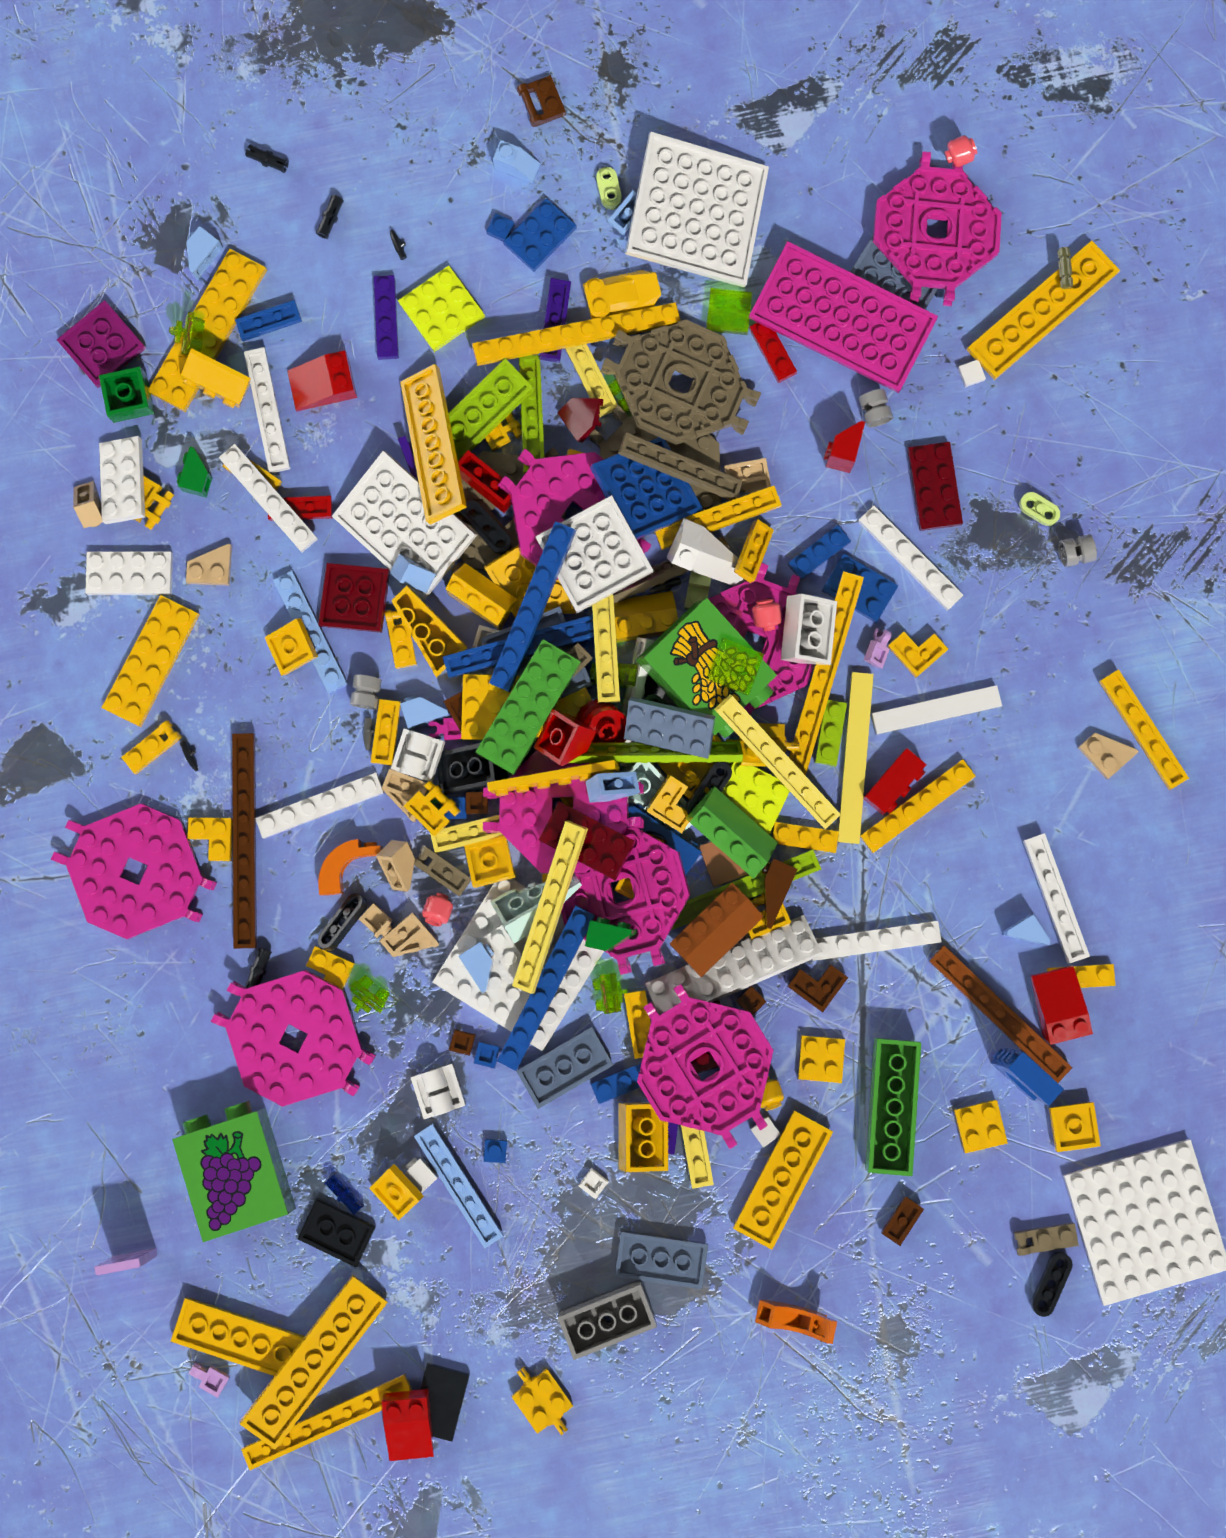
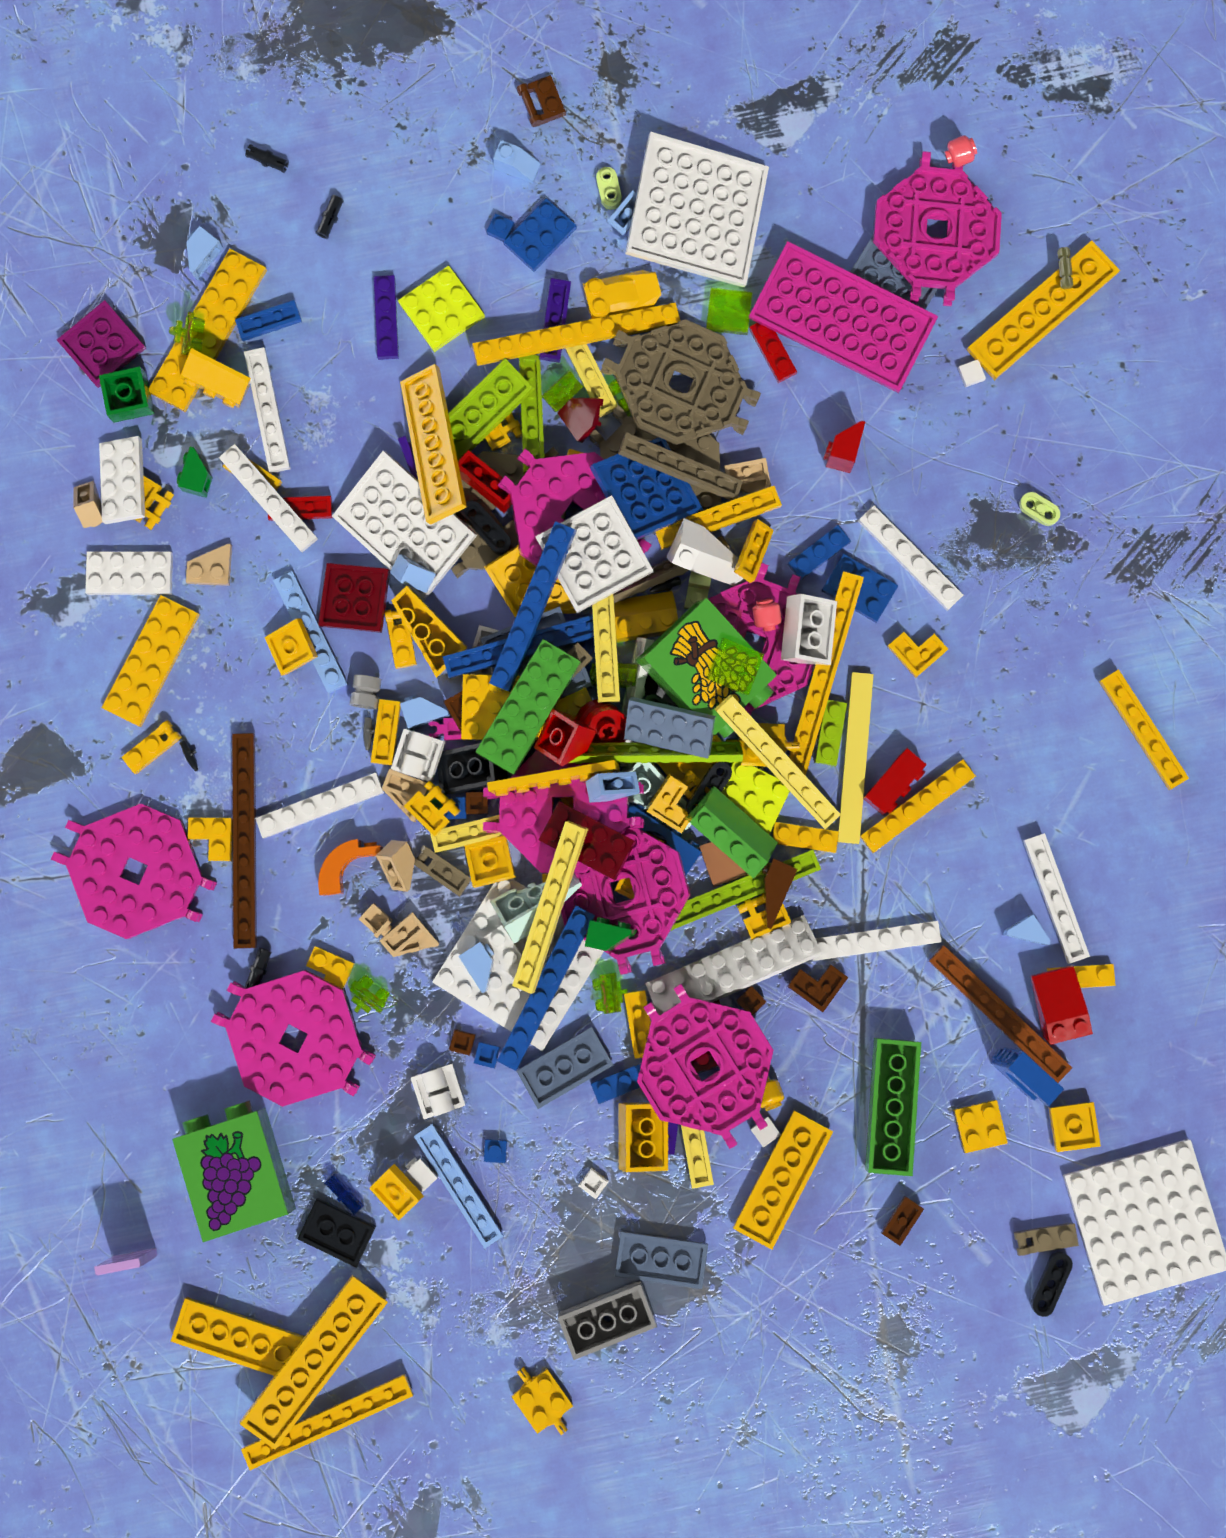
(212, 1380): lavender plate -> none
(322, 381): red slope -> none
(342, 922): black plate -> none
(398, 245): black helmet -> none
(408, 1424): red slope -> none
(437, 909): coral head -> none
(445, 1397): black tile -> none
(481, 596): yellow slope -> none
(562, 391): none -> clear neon green hips
(716, 930): dark orange slope -> none
(797, 1319): orange arch -> none
(821, 1059): yellow plate -> none
(876, 409): light grey wheel -> none
(877, 650): lavender plate -> none
(935, 486): dark red plate -> none
(936, 710): white tile -> none
(1081, 549): light grey wheel -> none
(1106, 754): tan wing -> none

